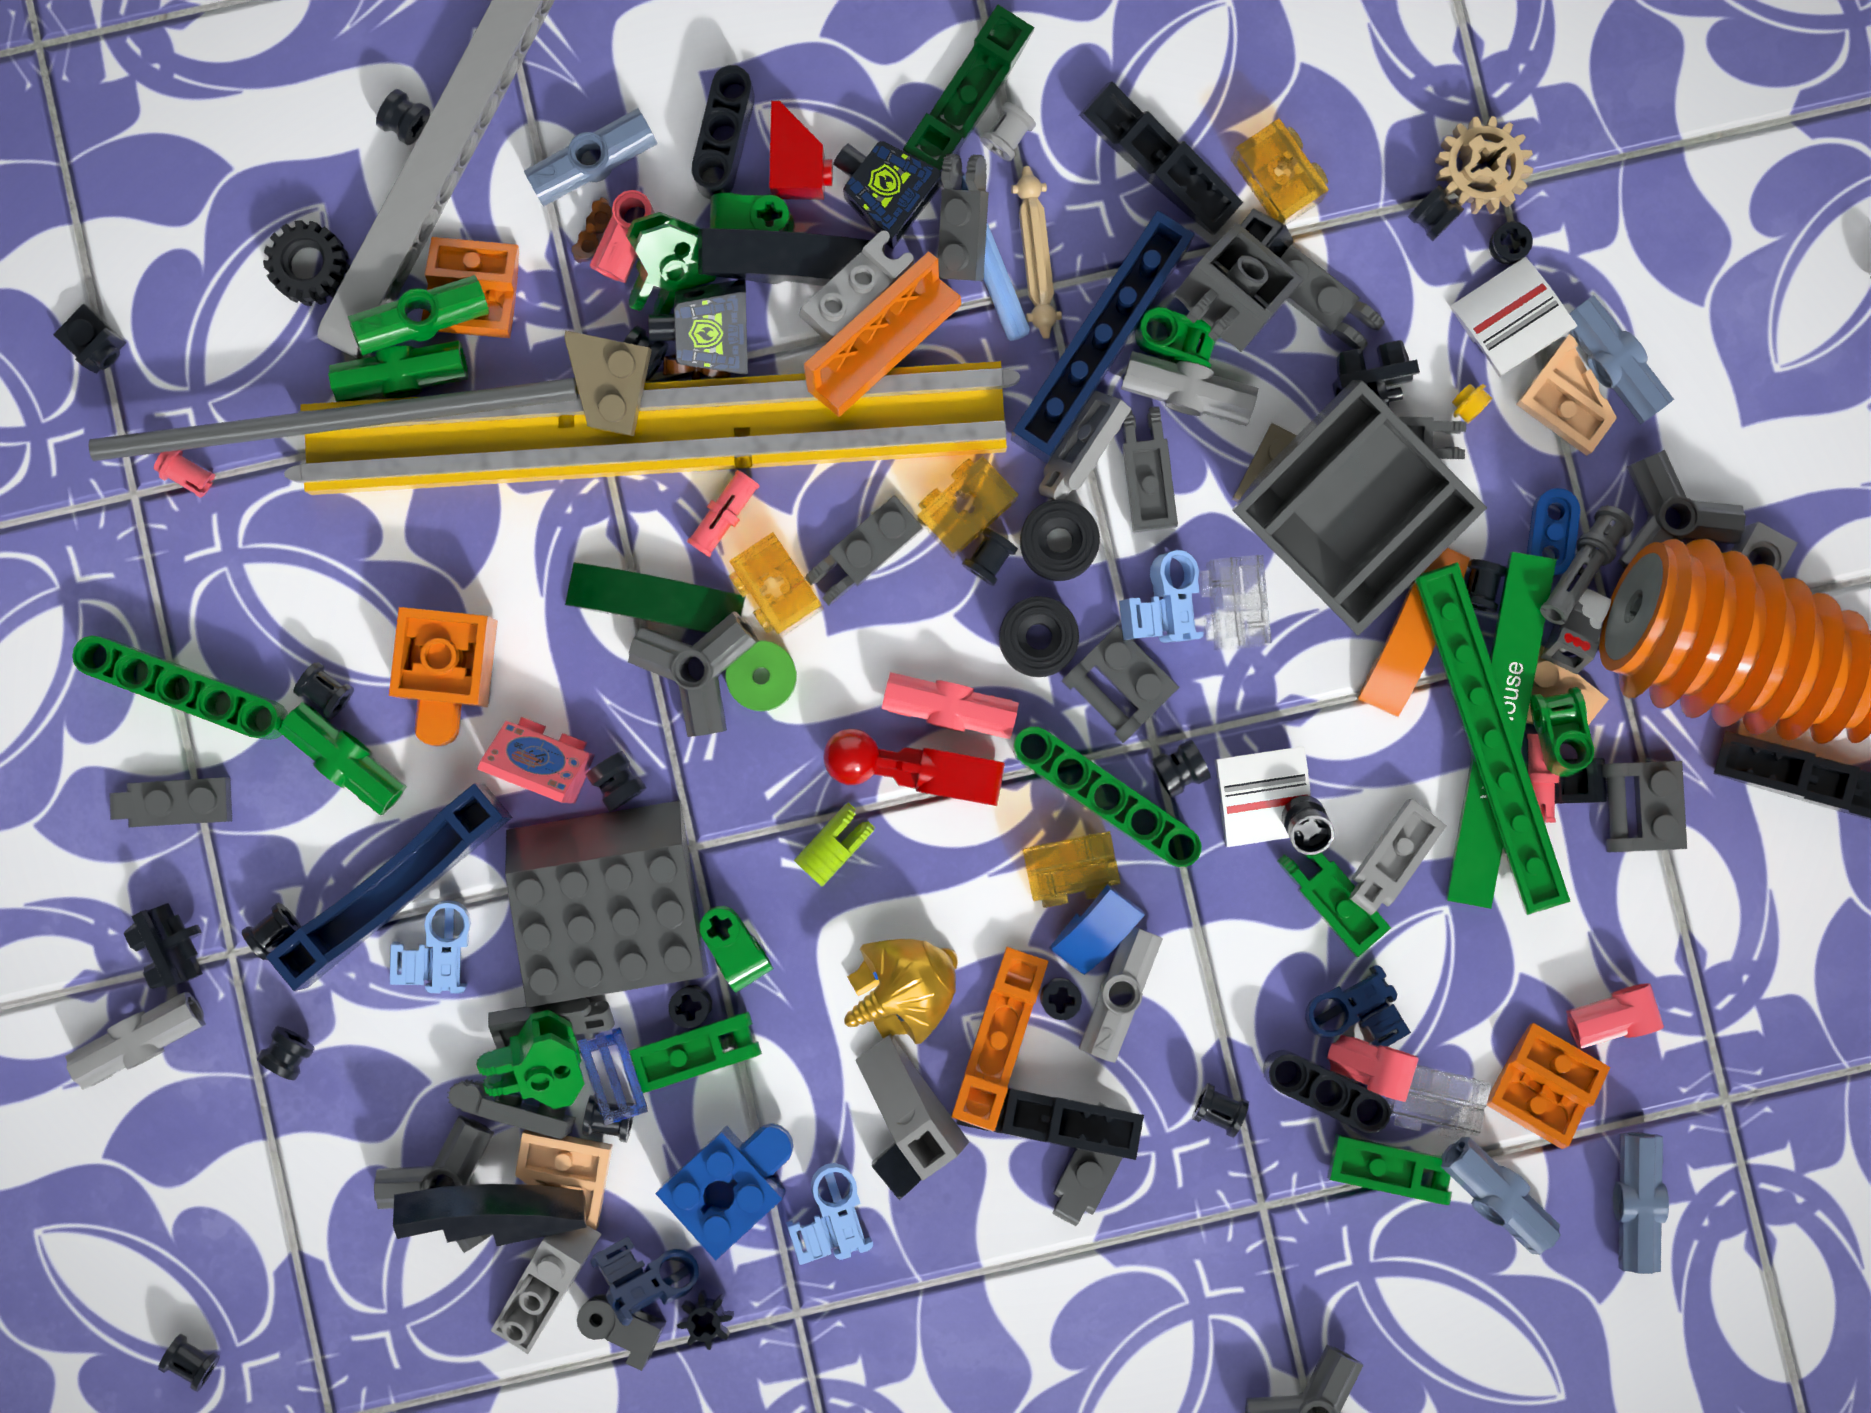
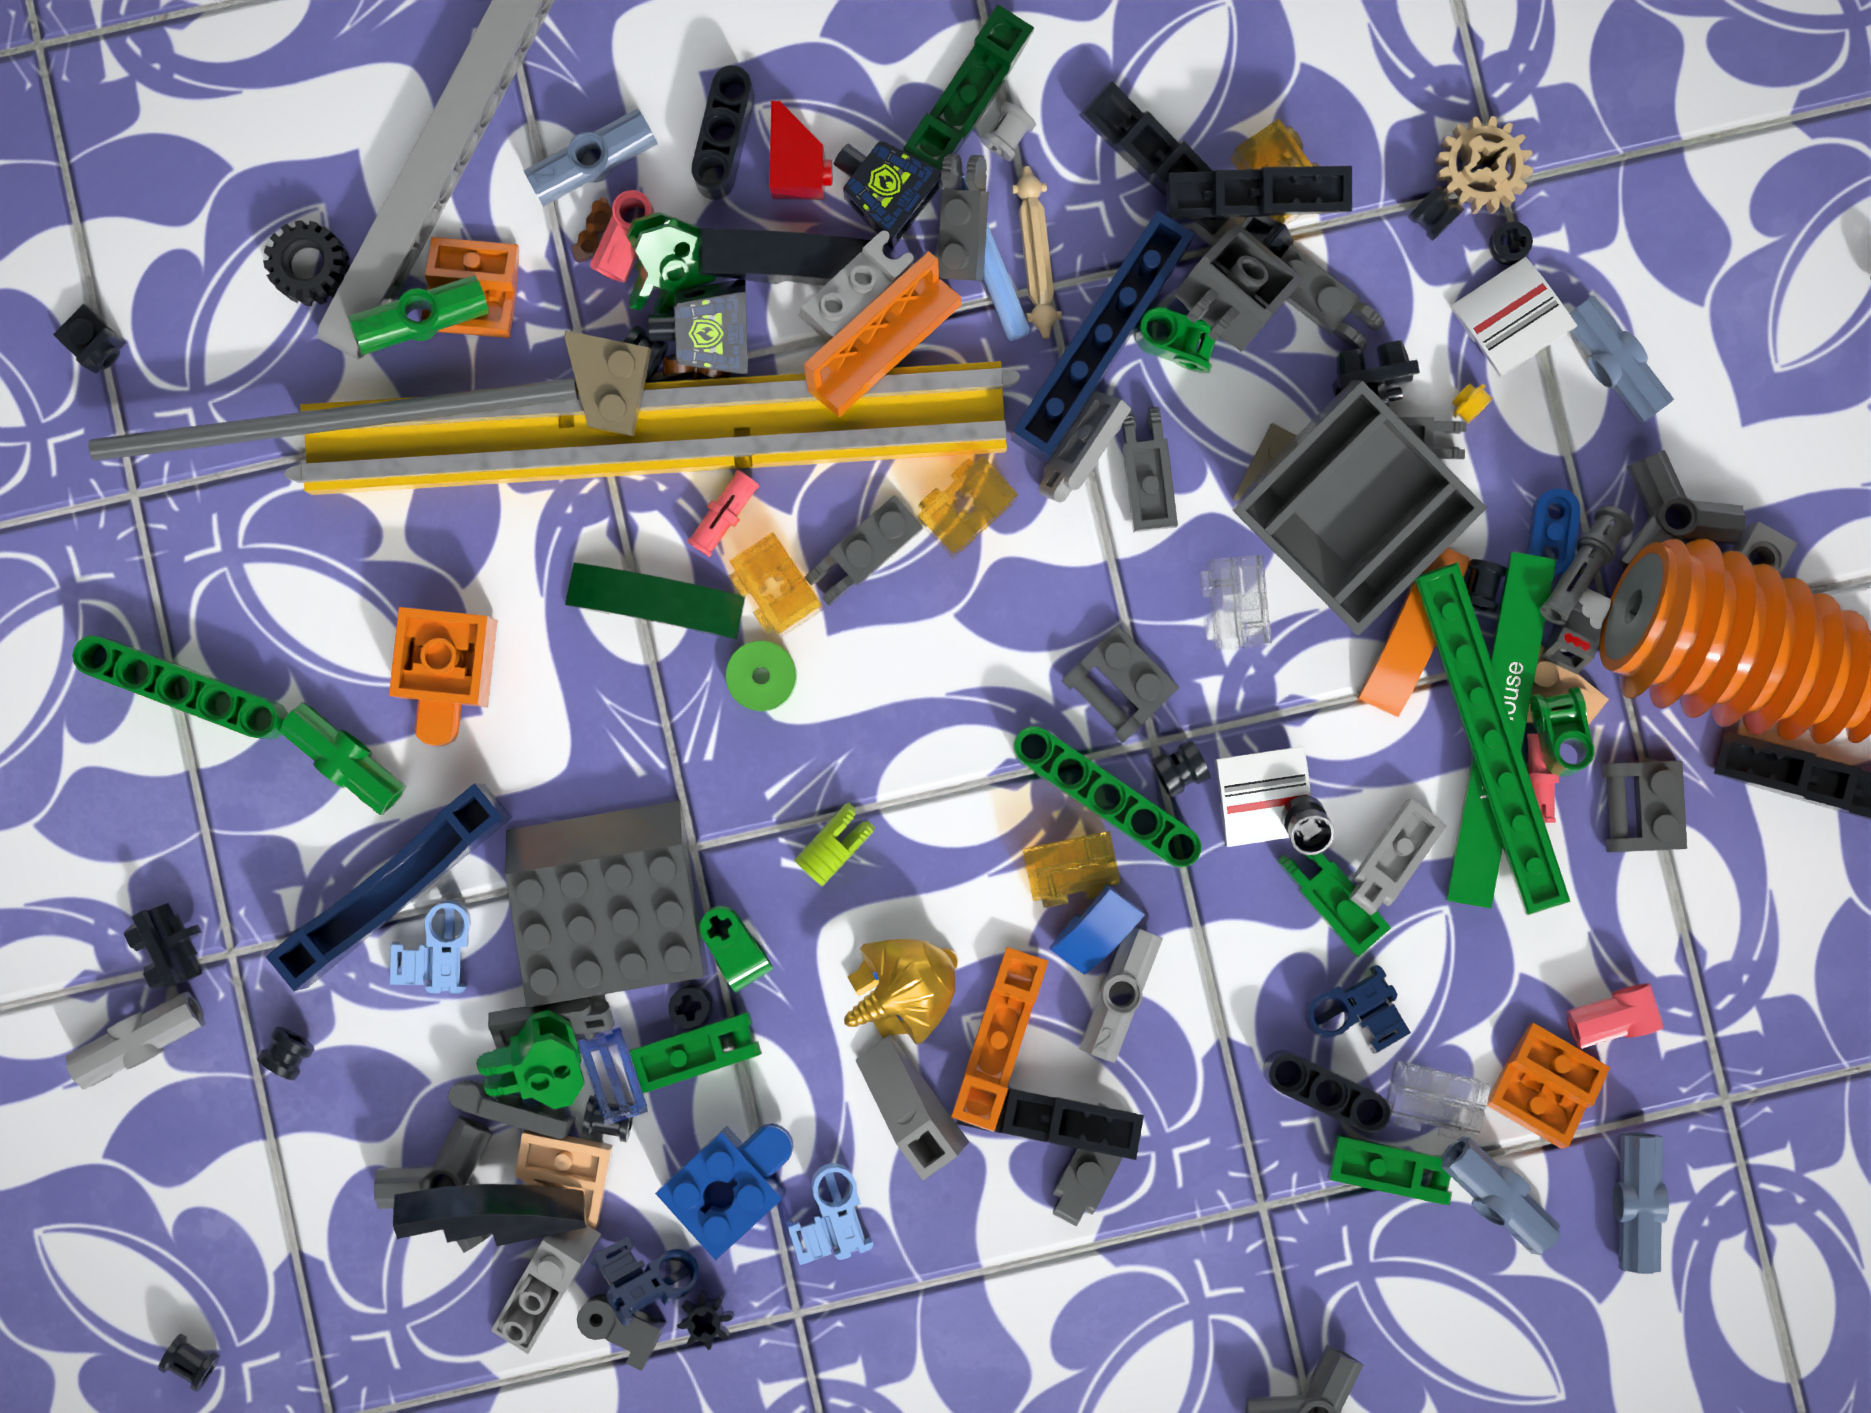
(173, 802): dark grey hinge -> none
(184, 472): coral pin -> none
(271, 931): black bush -> none
(323, 690): black bush -> none
(398, 372): green piece -> none
(402, 116): black wheel -> none
(538, 761): coral slope -> none
(615, 781): black wheel -> none
(717, 651): dark grey piece -> none
(749, 212): green piece -> none
(854, 758): red beam -> none
(896, 1171): black slope -> none
(950, 705): coral piece -> none
(990, 556): black bush -> none
(1044, 612): black tyre -> none
(1063, 515): black tyre -> none
(1069, 1009): black bush -> none
(1171, 613): light blue piece -> none
(1189, 388): light grey piece -> none
(1220, 1110): black bush -> none
(1259, 192): none -> black slope
(1381, 1068): coral piece -> none
(1569, 399): light nougat wing -> none
(1583, 786): black slope -> none

